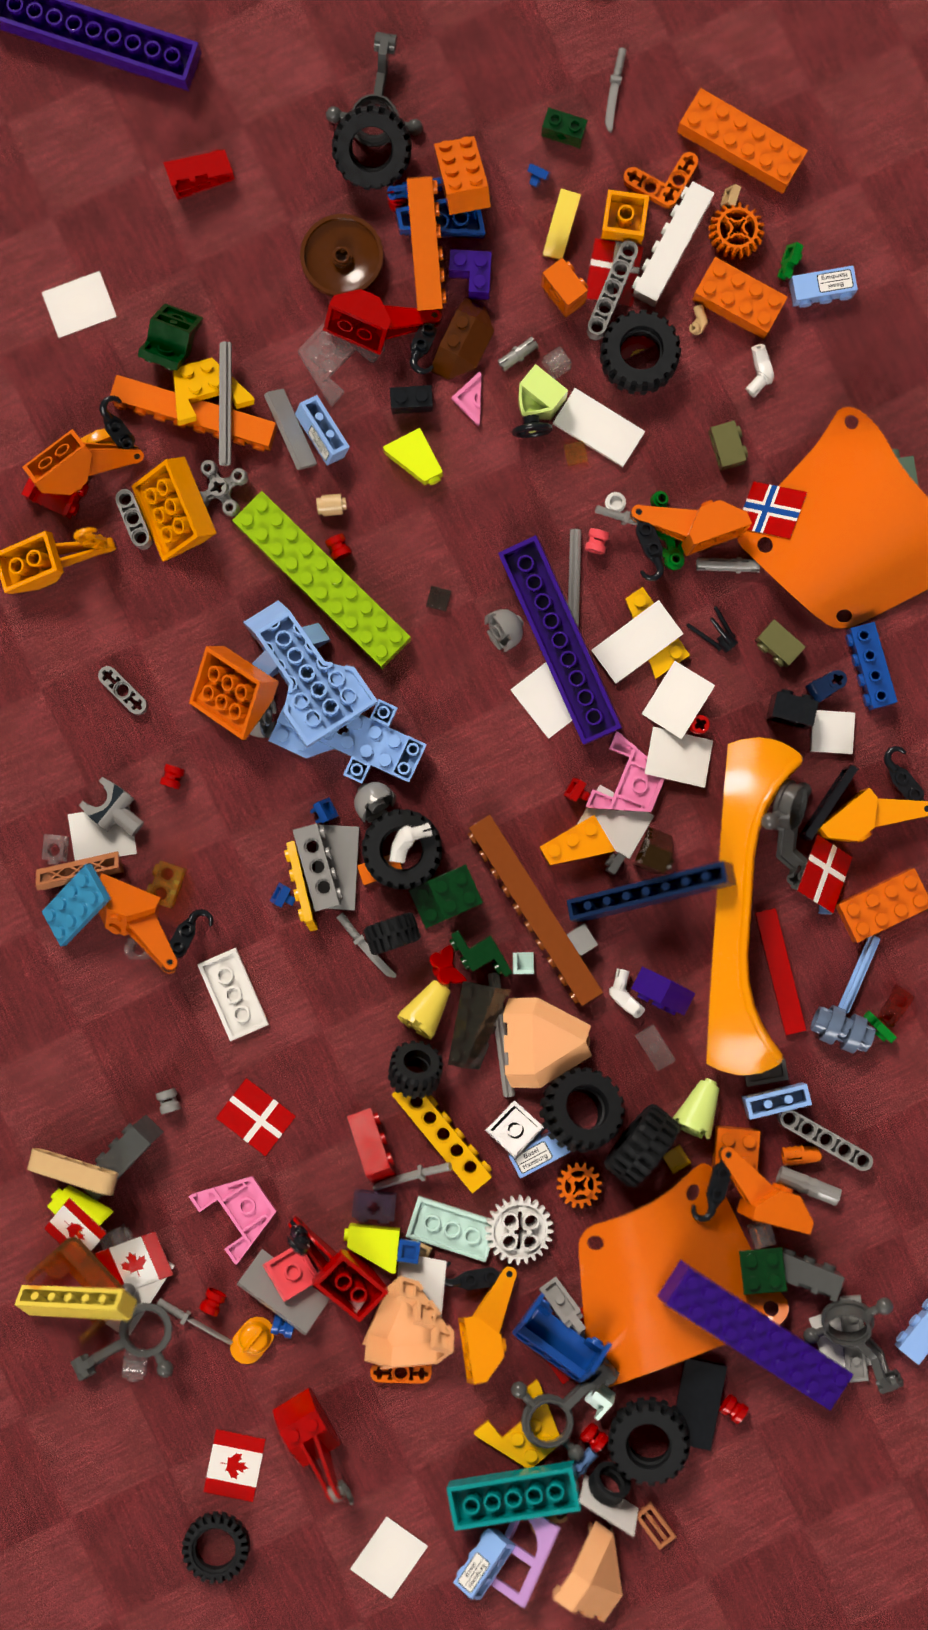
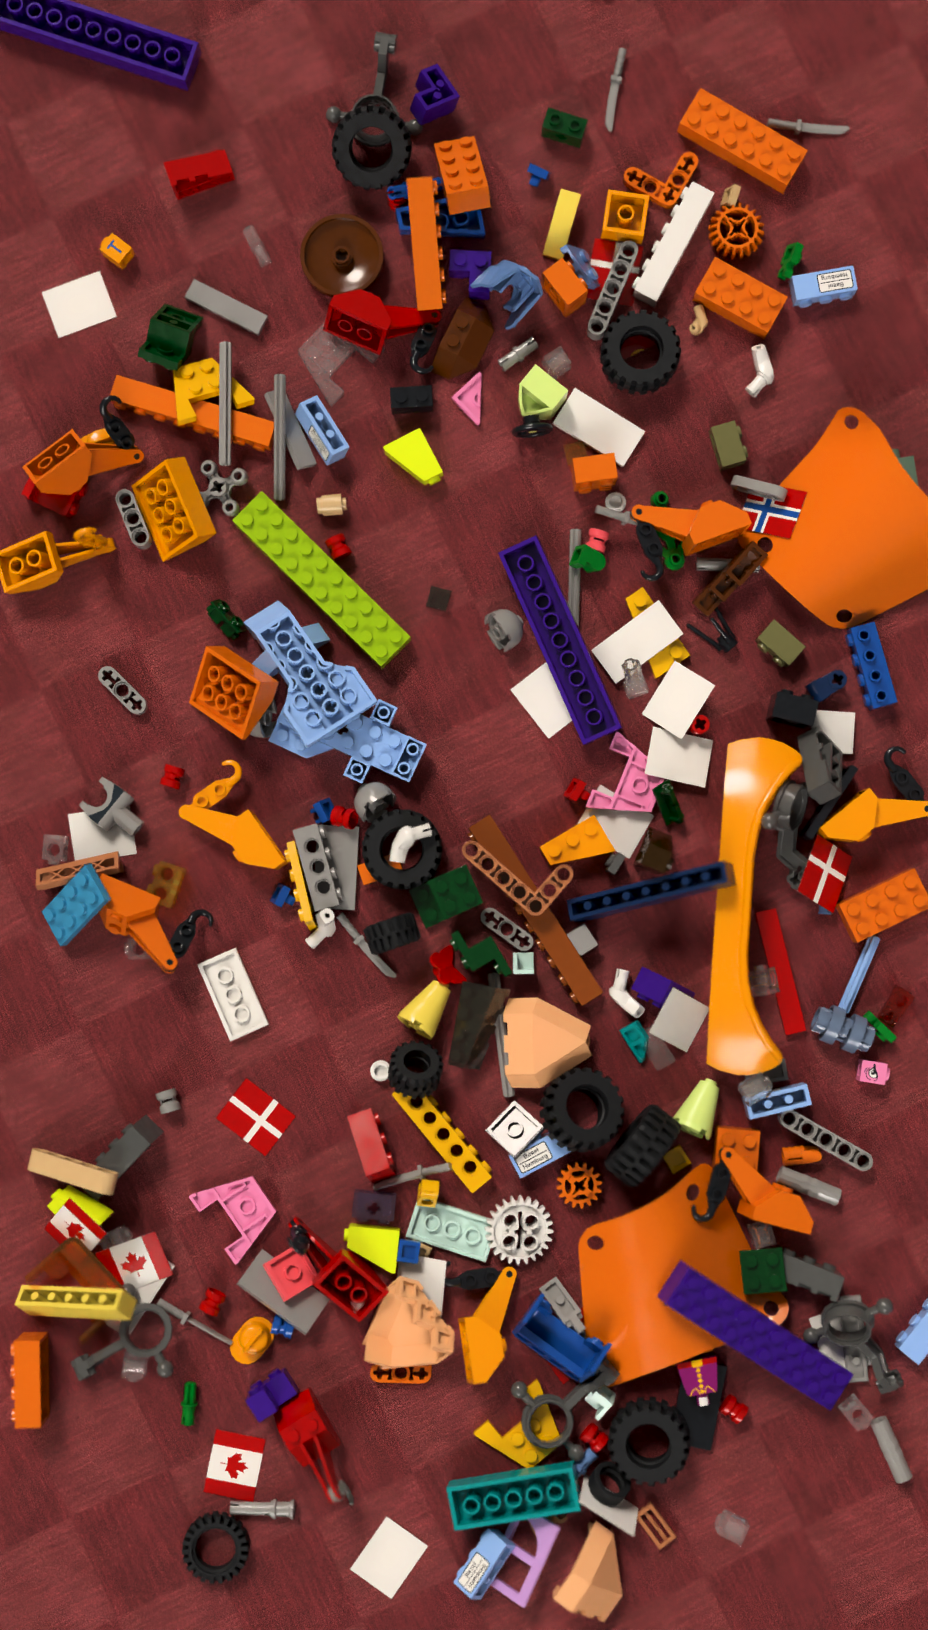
(30, 1380): none -> orange brick
(116, 251): none -> light orange brick
(189, 1404): none -> green axle
(226, 307): none -> light grey tile
(232, 626): none -> dark green hinge
(243, 832): none -> light orange slope
(257, 246): none -> clear axle
(268, 1395): none -> dark purple brick
(273, 1509): none -> light grey pin
(279, 436): none -> light grey axle
(326, 927): none -> white arm
(344, 817): none -> red wheel
(379, 1070): none -> white plate
(427, 1191): none -> yellow leg
(435, 95): none -> dark purple brick
(497, 915): none -> light grey beam
(514, 881): none -> nougat beam
(525, 284): none -> medium blue piece
(581, 265): none -> medium blue wing
(587, 558): none -> green leg
(594, 473): none -> orange brick
(634, 683): none -> clear piece
(636, 1039): none -> teal tile
(668, 803): none -> dark green hinge
(679, 1020): none -> white sticker
(699, 1376): none -> magenta torso
(729, 578): none -> reddish brown slope
(731, 1526): none -> clear brick
(755, 1089): none -> clear brick
(759, 488): none -> light grey beam
(763, 981): none -> clear brick
(799, 127): none -> light grey sword
(821, 765): none -> dark grey wedge
(849, 1406): none -> clear brick
(872, 1071): none -> bright pink brick
(891, 1449): none -> light grey axle

